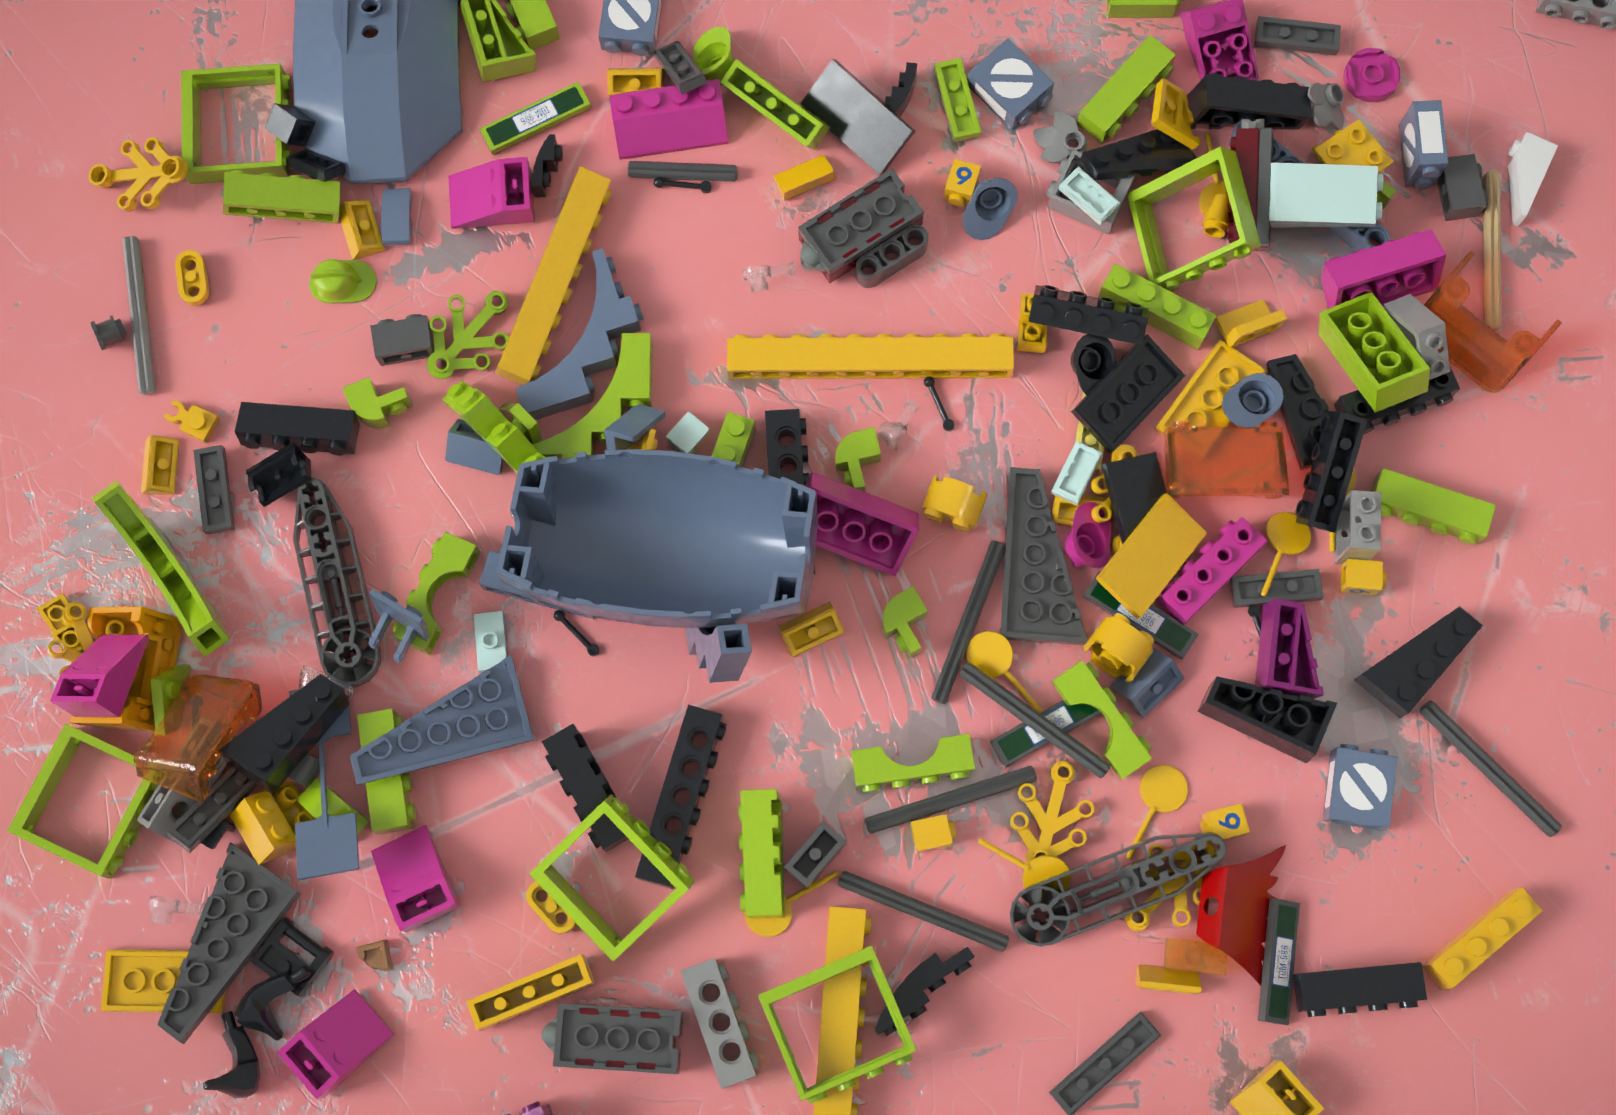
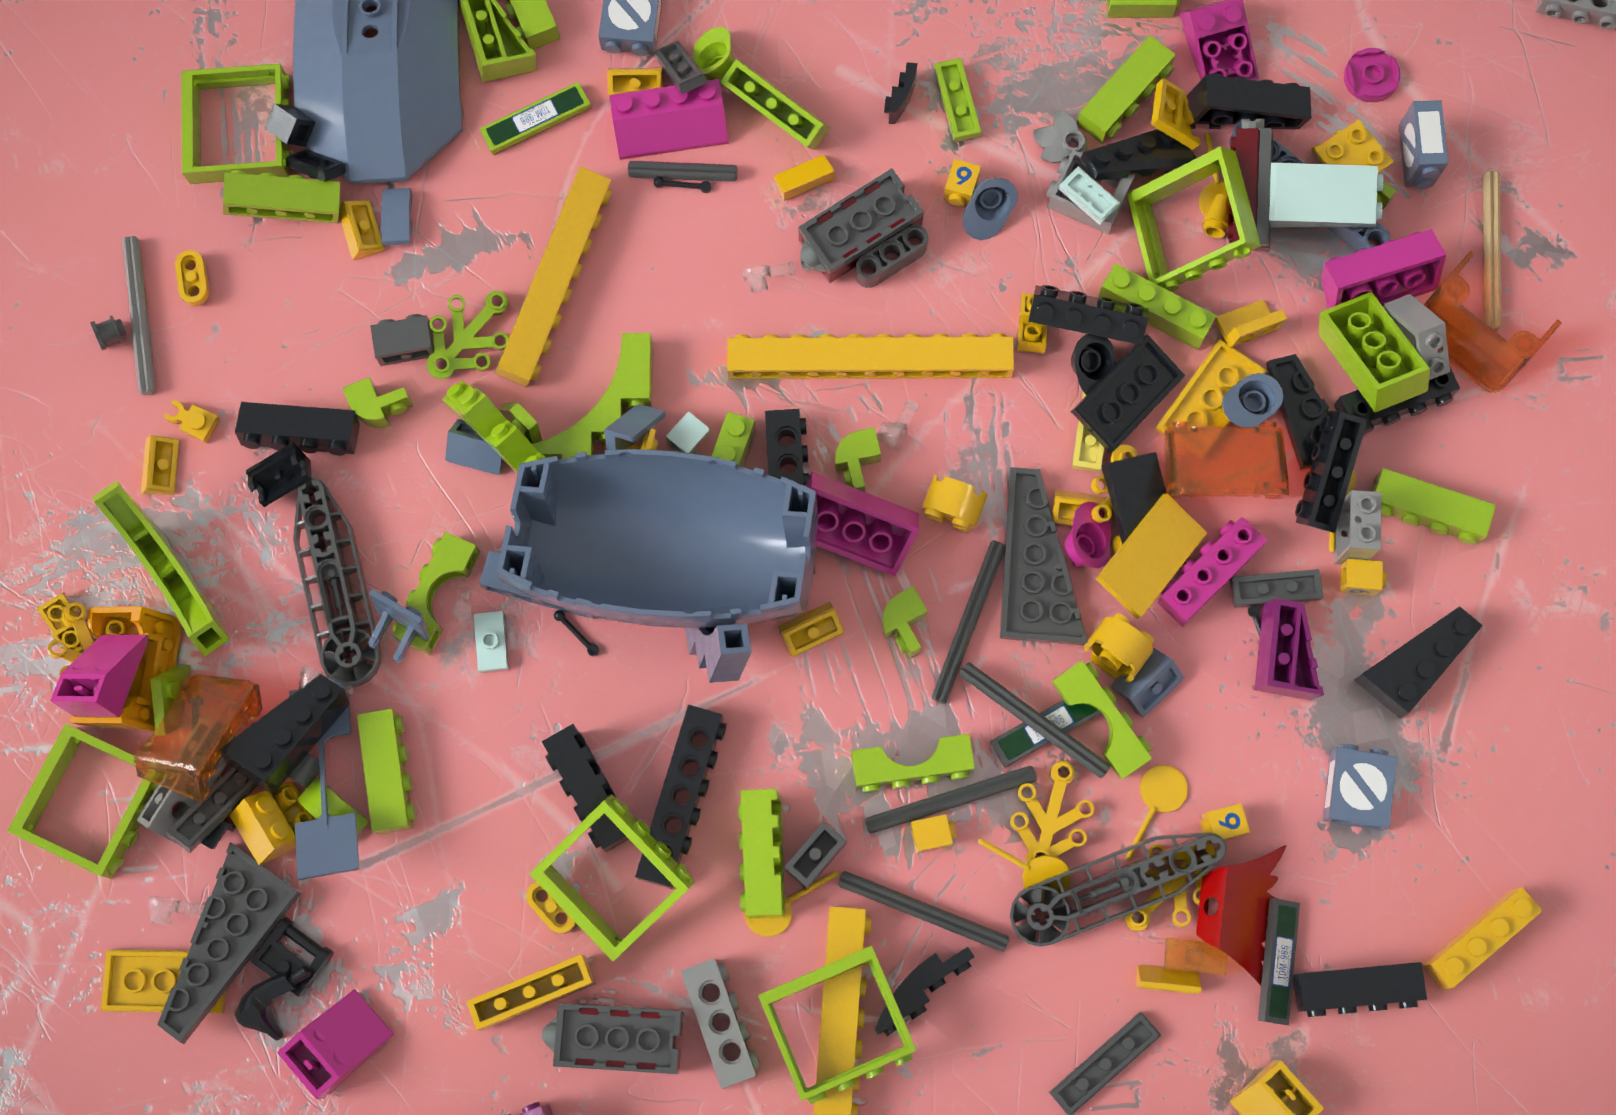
(170, 171): yellow plant -> none
(214, 489): dark grey plate -> none
(245, 1072): black animal -> none
(342, 281): lime piece -> none
(376, 955): medium nougat tile -> none
(414, 880): dark pink slope -> none
(463, 724): sand blue wing -> none
(492, 194): dark pink slope -> none
(546, 163): black slope -> none
(568, 382): sand blue arch -> none
(858, 117): tile -> none
(948, 424): black hinge -> none
(994, 656): yellow piece -> none
(1010, 84): sand blue brick -> none
(1076, 473): light aqua plate -> none
(1163, 628): tile -> none
(1272, 717): black wedge -> none
(1285, 537): yellow piece -> none
(1297, 35): dark grey plate -> none
(1327, 104): light grey plate -> none
(1462, 188): dark grey brick -> none
(1490, 769): dark grey axle -> none
(1526, 171): white slope -> none

